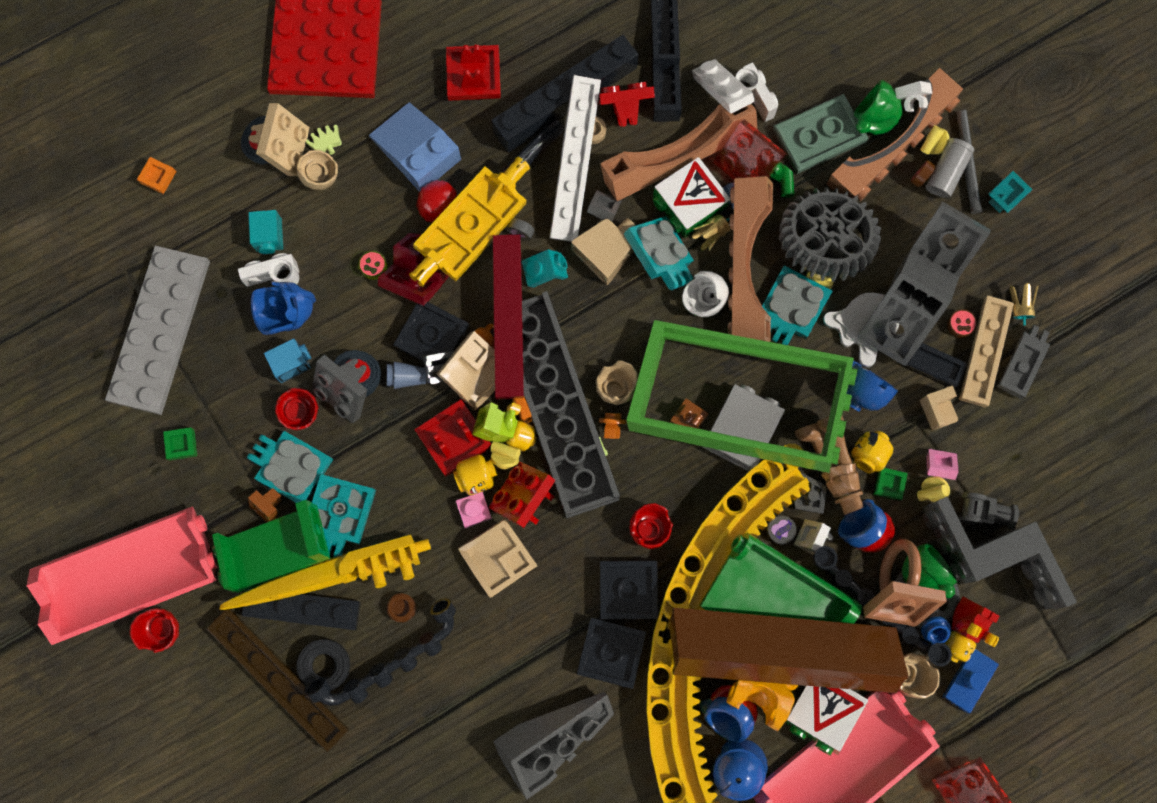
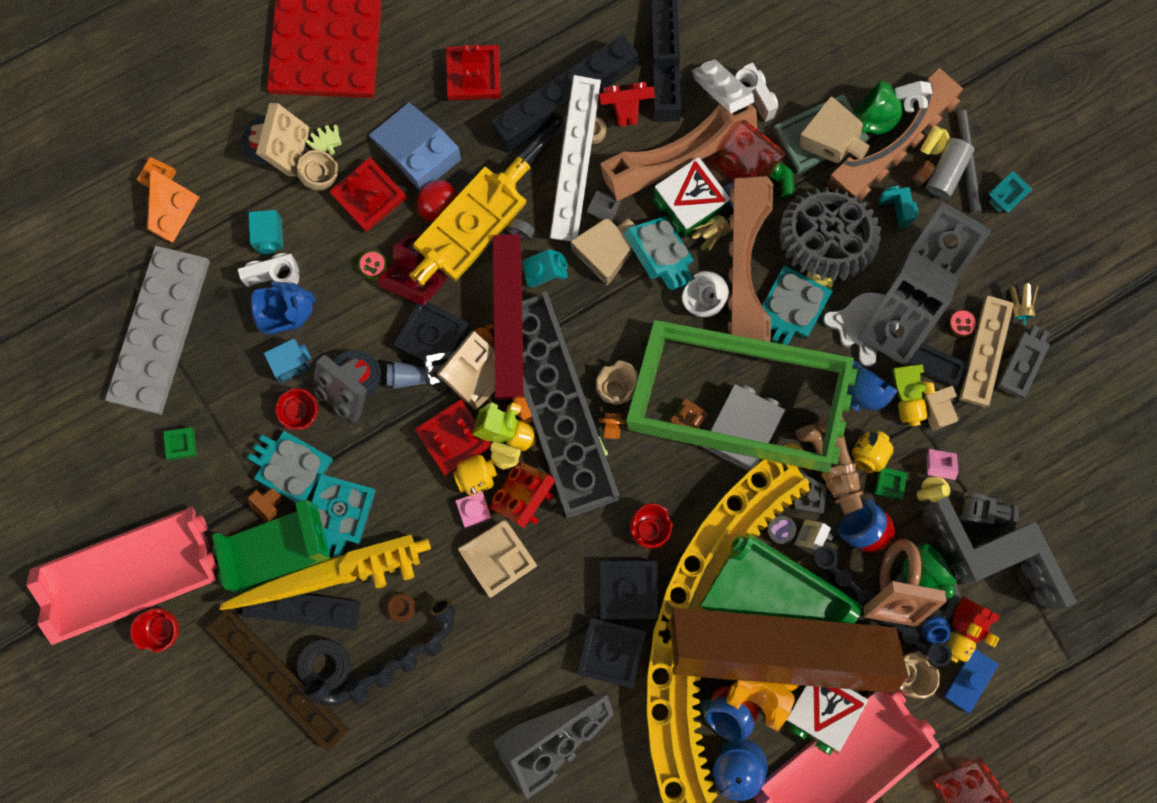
(167, 206): none -> orange wing
(368, 194): none -> red plate
(834, 133): none -> tan torso
(905, 208): none -> teal bracket
(907, 381): none -> piece

